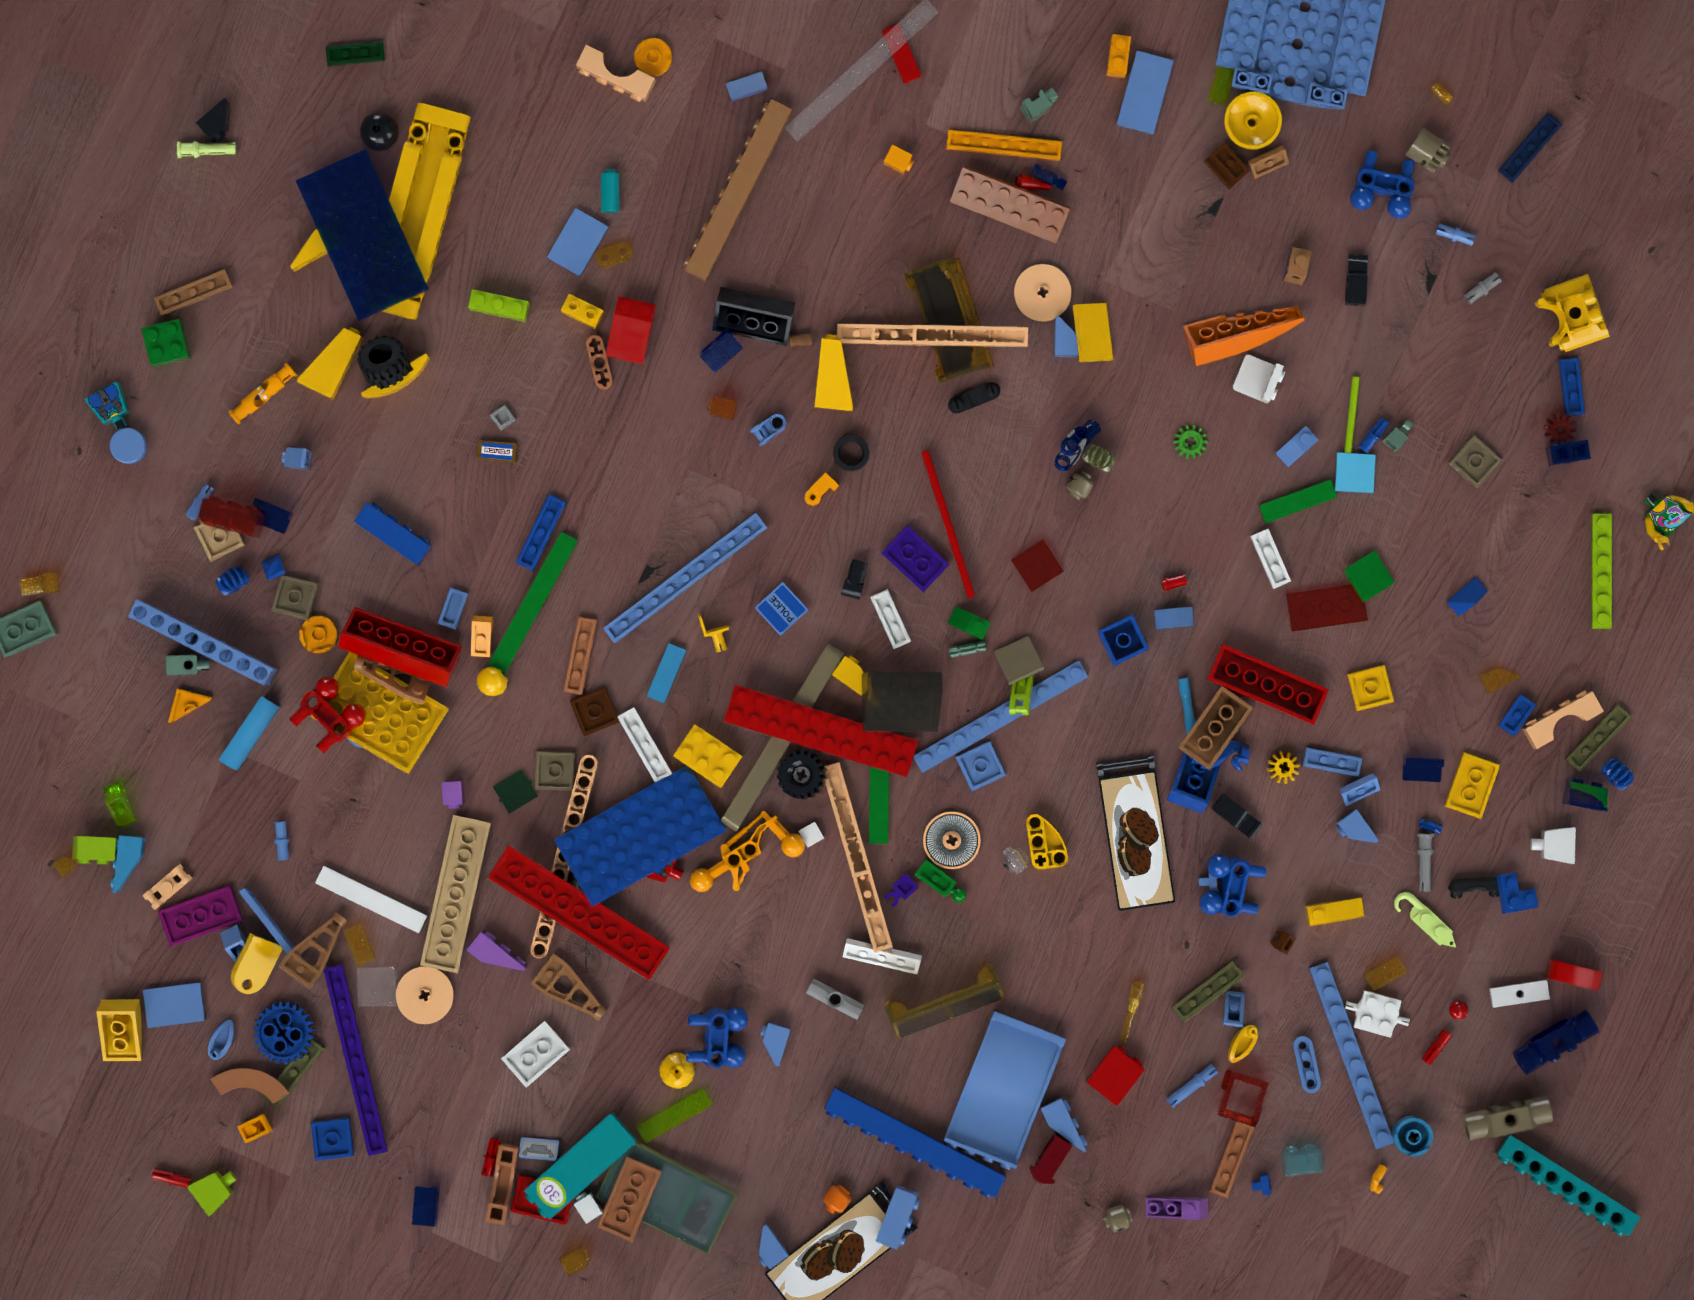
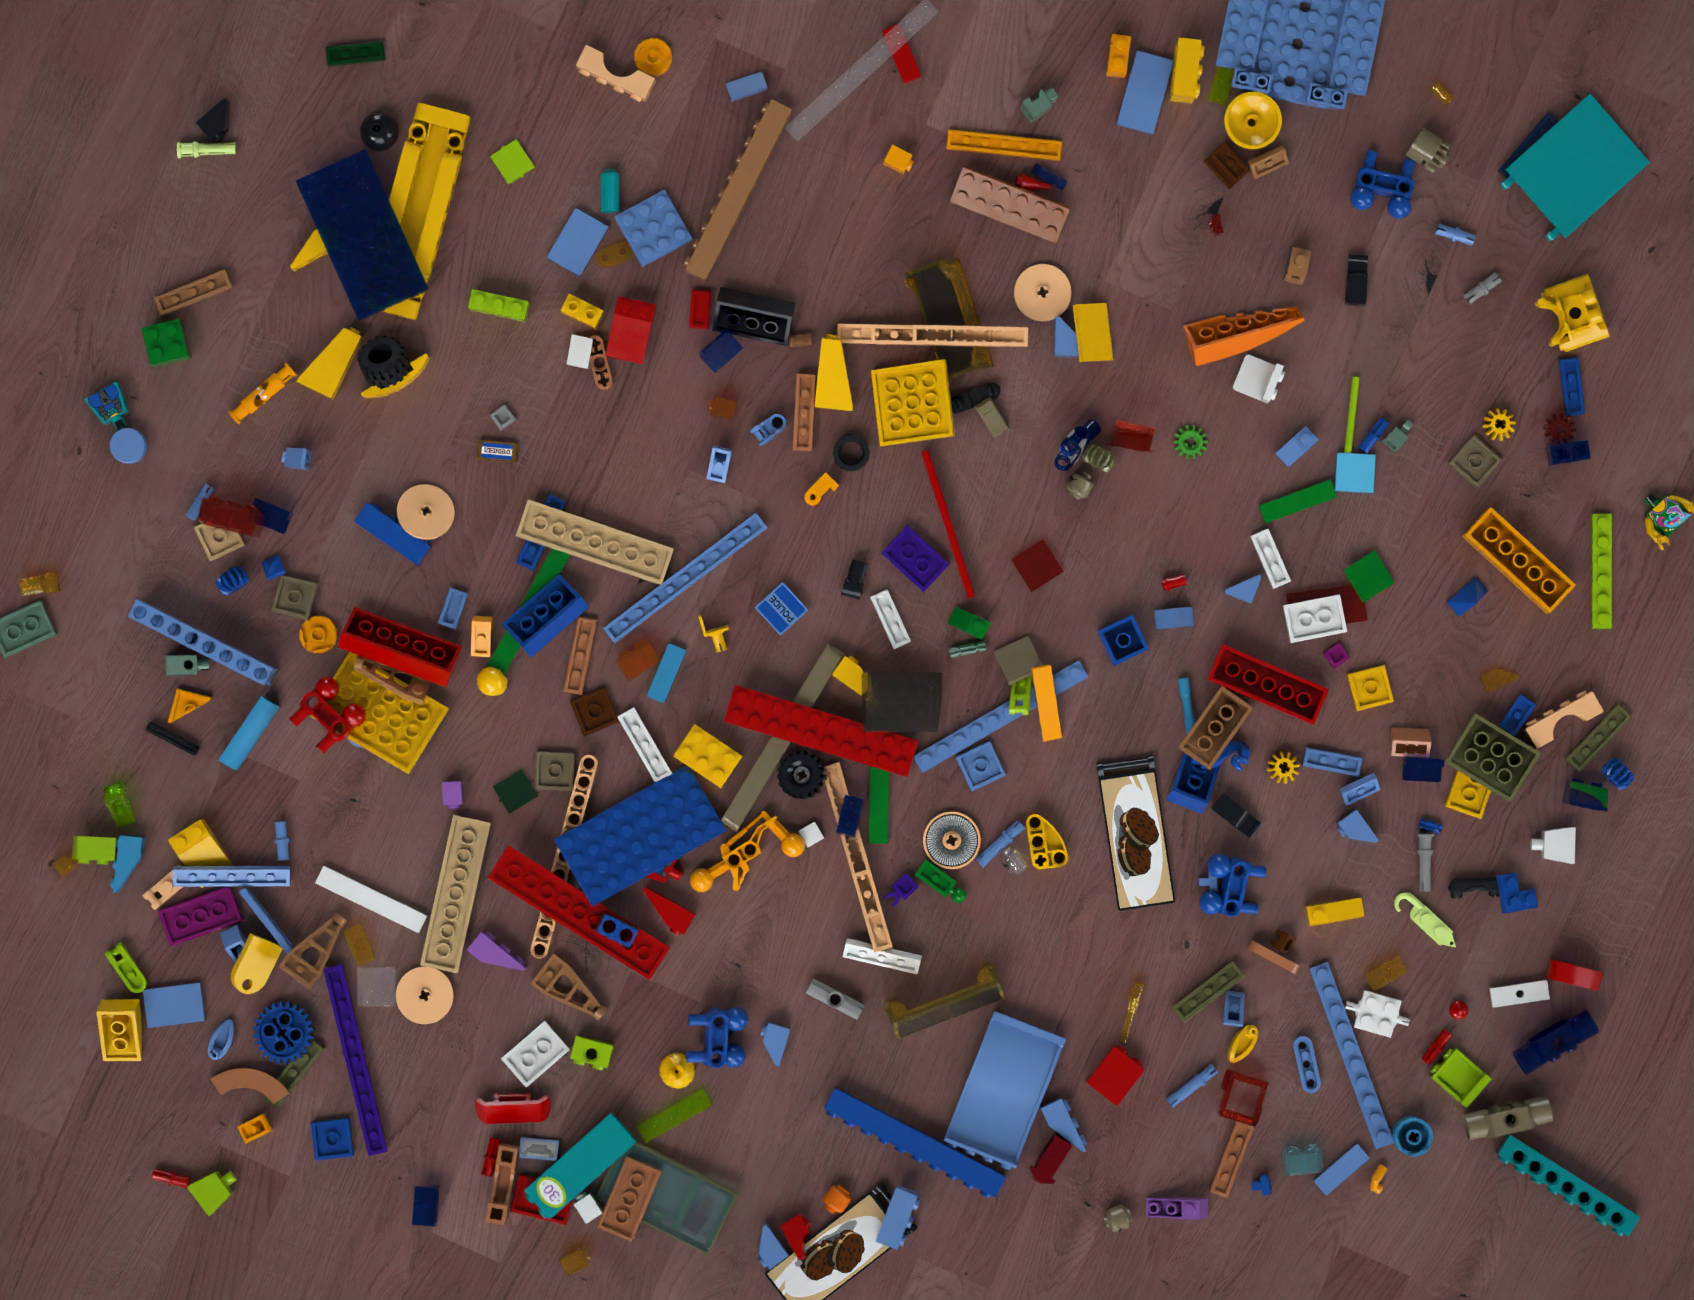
(127, 968): none -> lime plate
(172, 738): none -> black axle
(199, 846): none -> yellow slope
(230, 876): none -> medium blue plate
(411, 509): none -> light nougat piece
(512, 161): none -> lime piece
(513, 1109): none -> red piece
(545, 615): none -> blue slope
(579, 351): none -> white sticker
(594, 542): none -> tan plate
(603, 1050): none -> lime brick
(615, 935): none -> blue piece
(638, 660): none -> clear orange brick
(653, 228): none -> medium blue plate
(673, 914): none -> red slope
(700, 309): none -> red tile
(719, 464): none -> medium blue slope
(796, 1233): none -> red arch
(804, 412): none -> nougat plate
(850, 816): none -> clear blue brick
(913, 403): none -> yellow plate
(992, 417): none -> dark tan tile
(999, 844): none -> medium blue pin
(1046, 702): none -> light orange tile
(1131, 437): none -> clear red piece
(1186, 70): none -> yellow brick
(1215, 225): none -> clear red plate
(1245, 590): none -> medium blue slope
(1273, 957): none -> nougat beam
(1314, 618): none -> white plate
(1336, 655): none -> magenta tile
(1341, 1169): none -> medium blue tile
(1410, 742): none -> nougat brick
(1459, 1076): none -> lime panel
(1492, 422): none -> yellow gear
(1492, 757): none -> olive slope
(1518, 560): none -> light orange brick
(1576, 167): none -> teal flag

